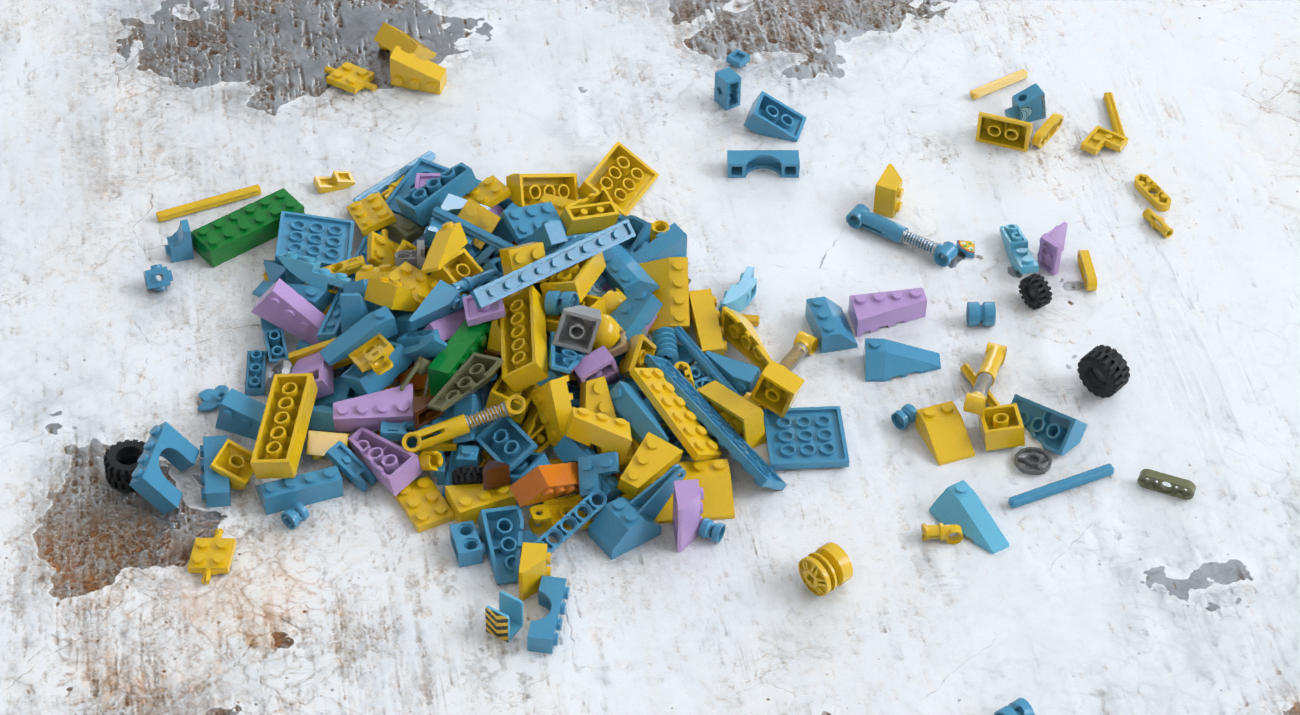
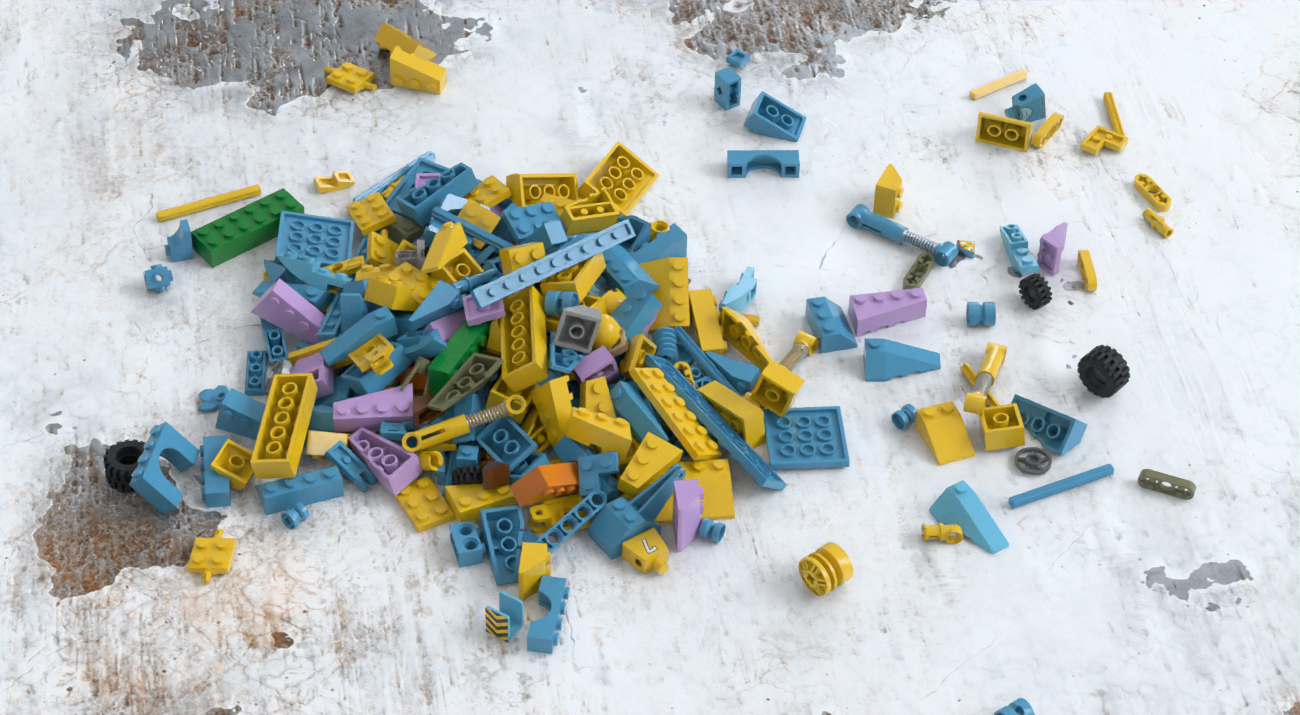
(646, 552): none -> yellow torso
(918, 265): none -> olive beam

